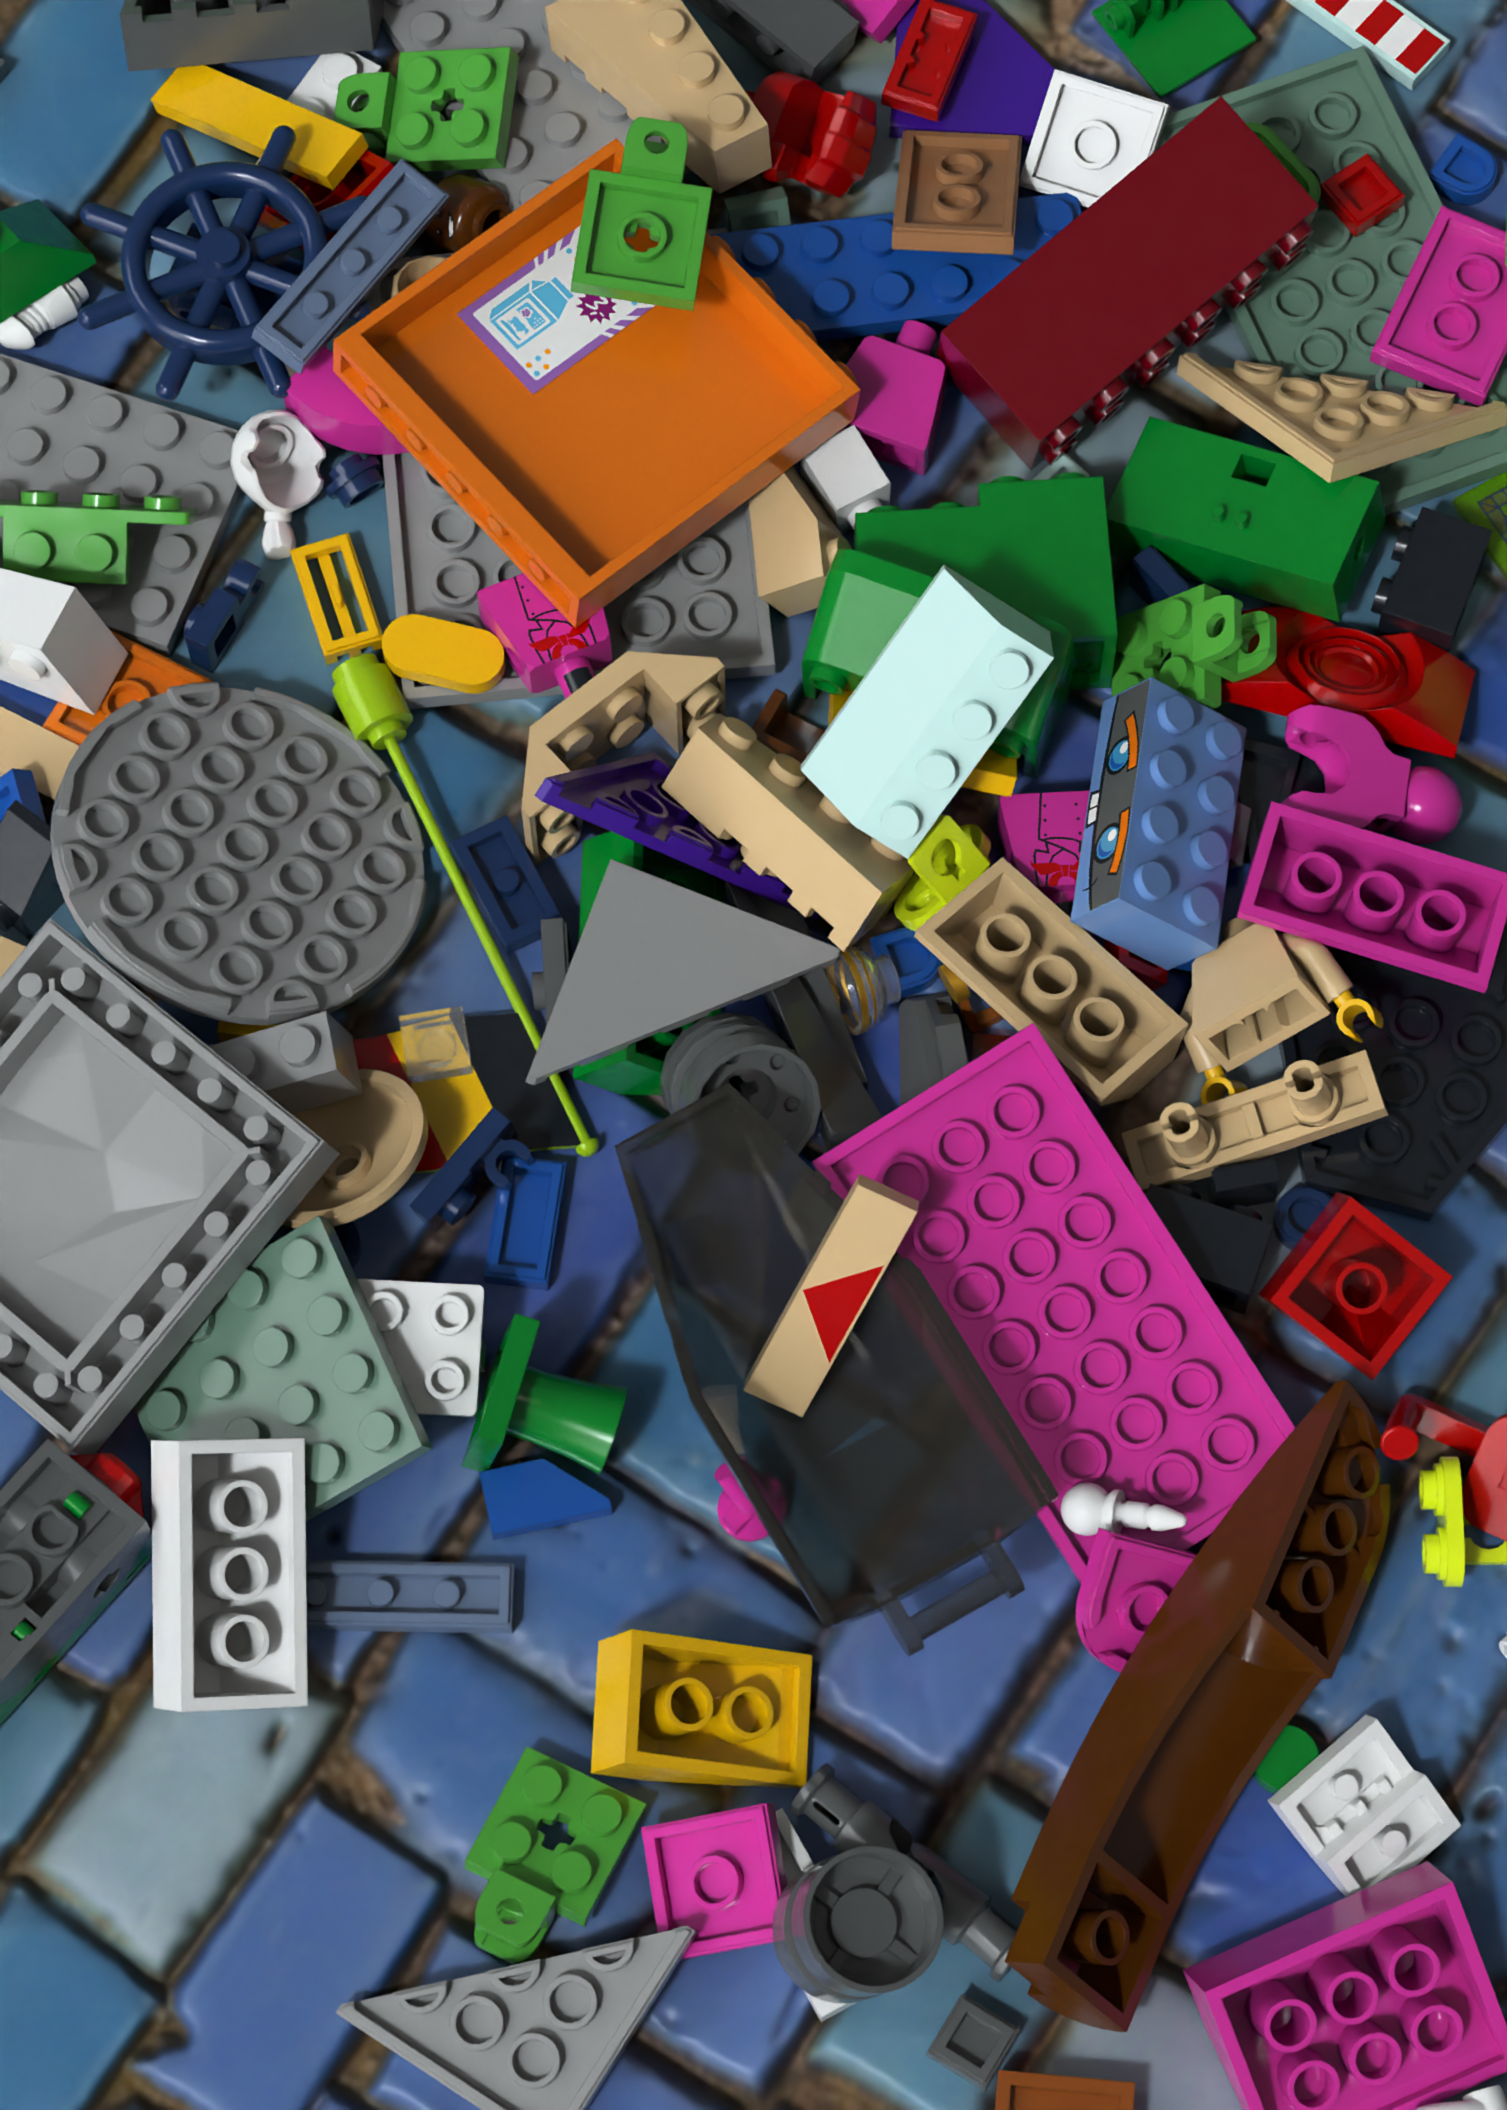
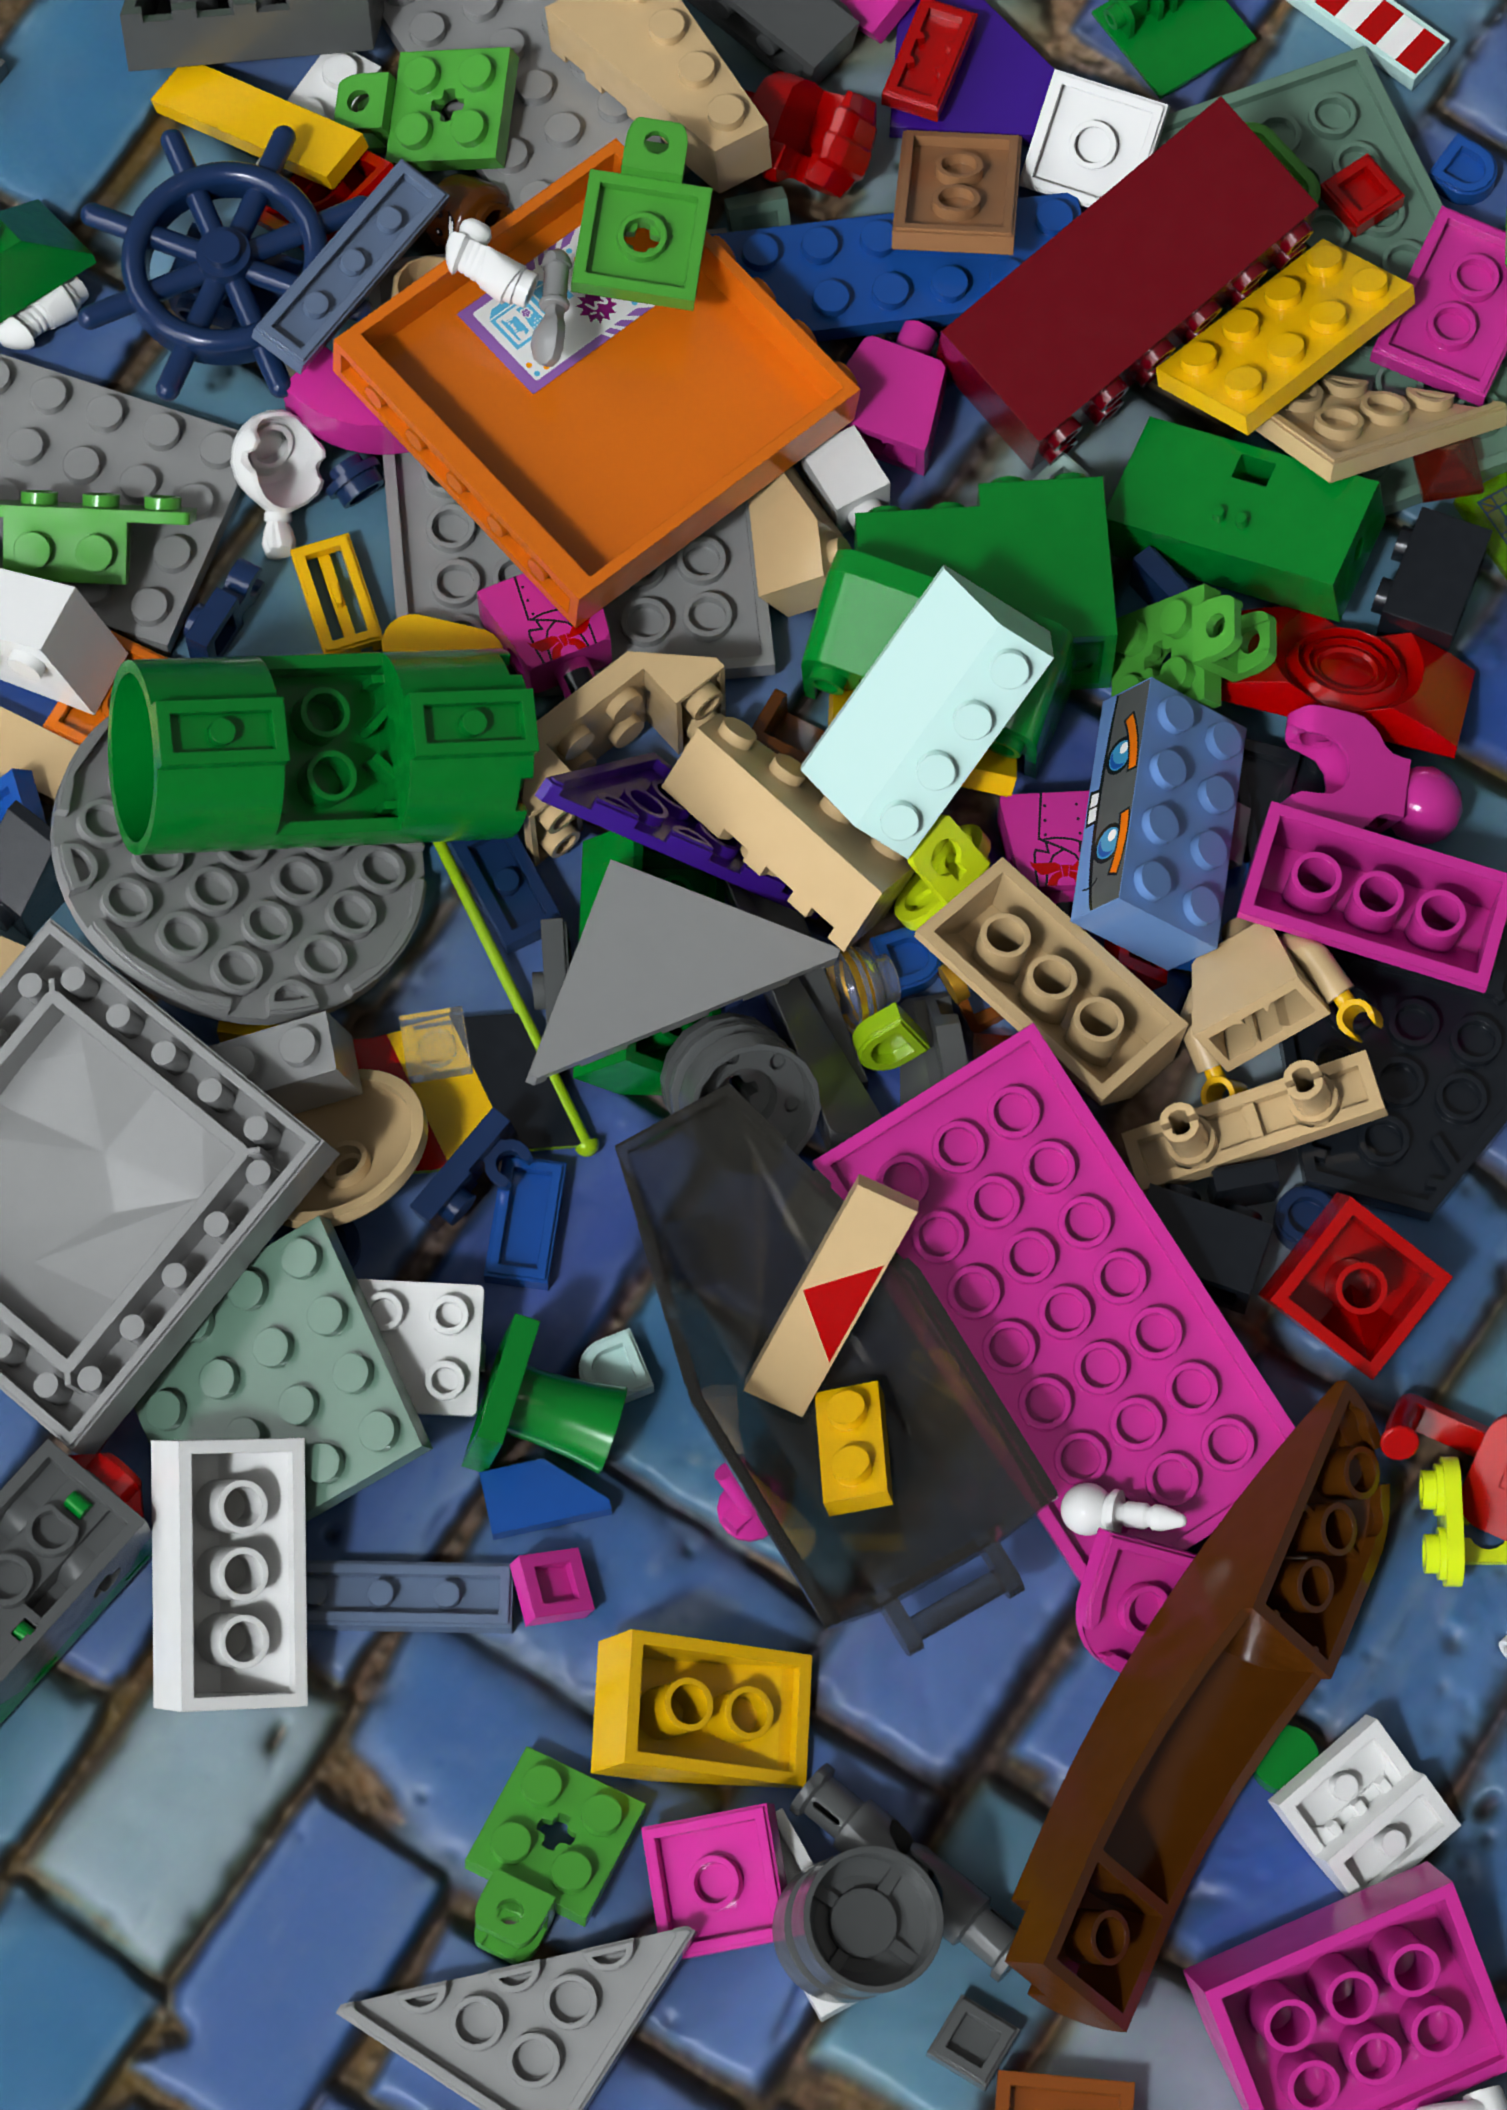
(319, 750): none -> green cylinder
(493, 271): none -> white arm
(549, 335): none -> light grey piece
(552, 1586): none -> dark pink tile
(617, 1362): none -> light aqua tile
(853, 1448): none -> yellow plate
(889, 1039): none -> lime tile
(1285, 336): none -> yellow plate
(1448, 472): none -> clear red slope

